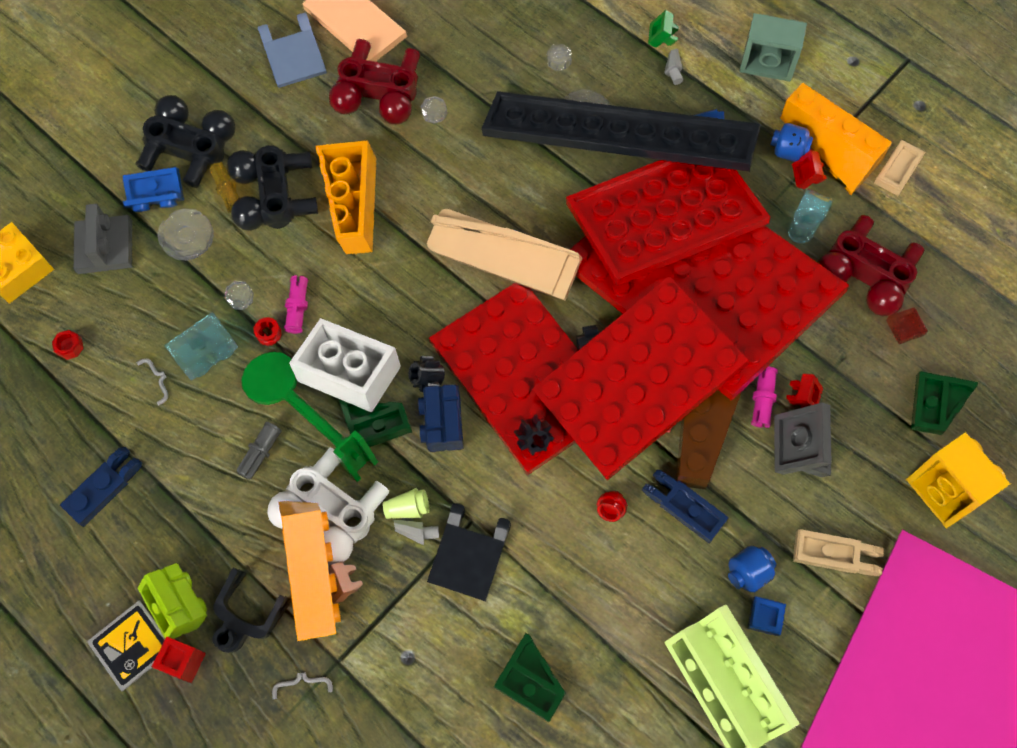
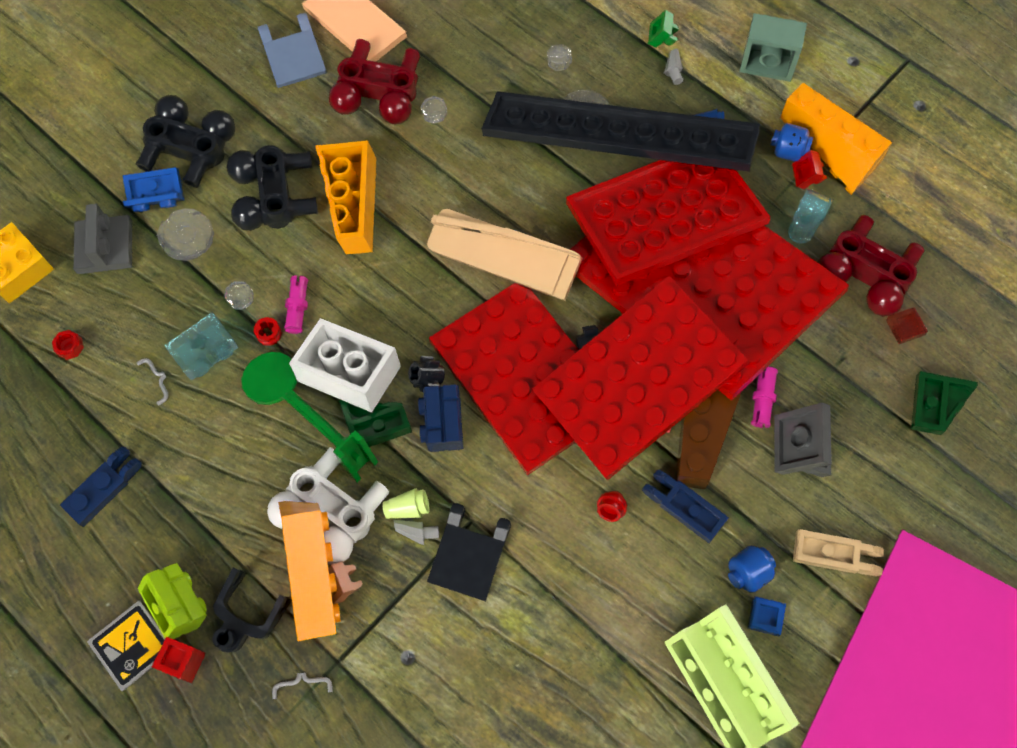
(225, 186): clear yellow axle -> none
(258, 450): dark grey axle -> none
(530, 681): dark green wing -> none
(534, 435): black gear -> none
(808, 391): red tile -> none
(899, 167): tan tile -> none
(957, 480): yellow brick -> none

